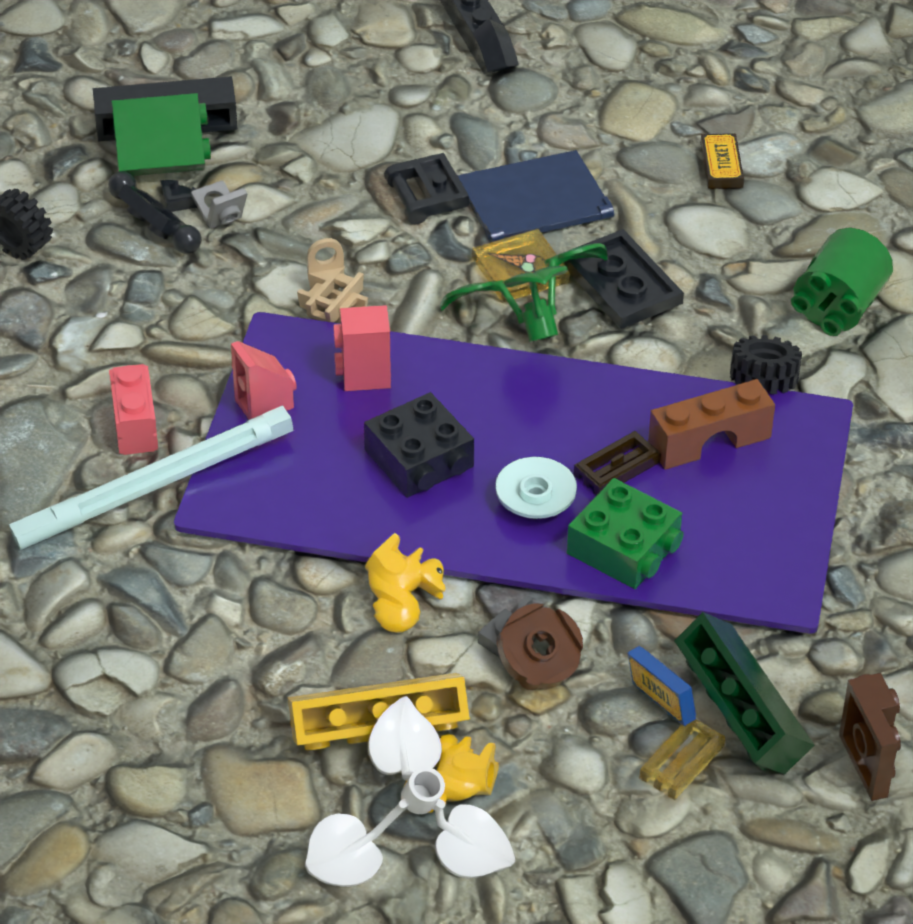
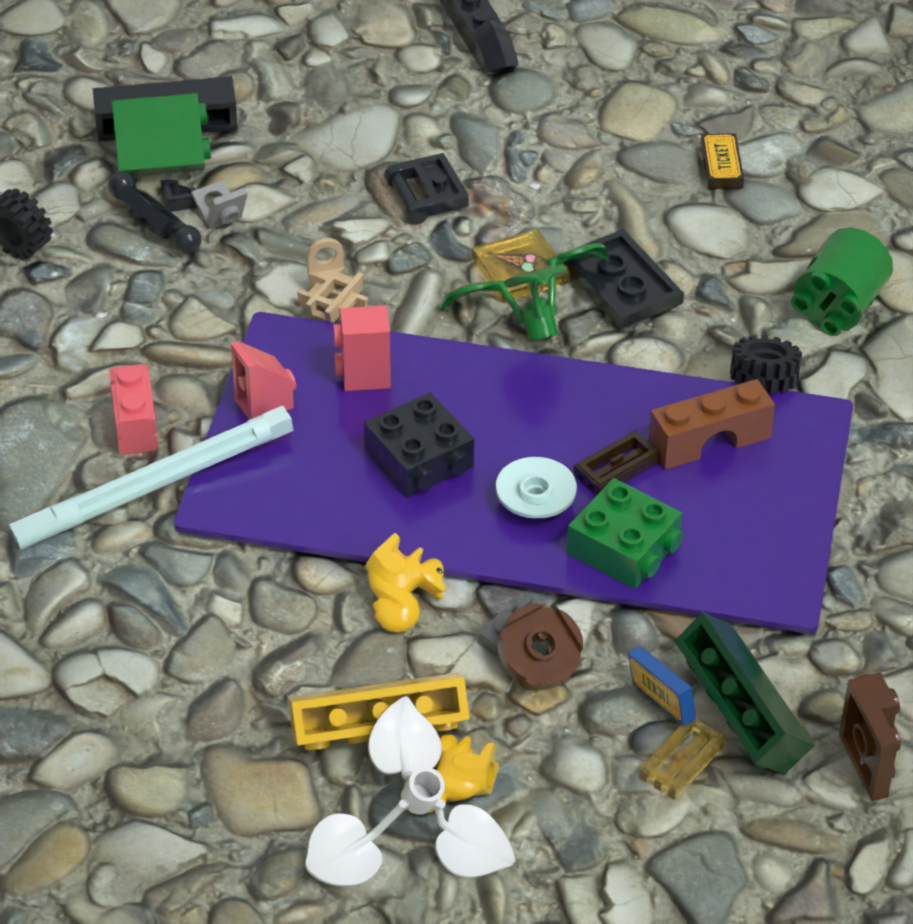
(535, 195): dark blue piece -> none

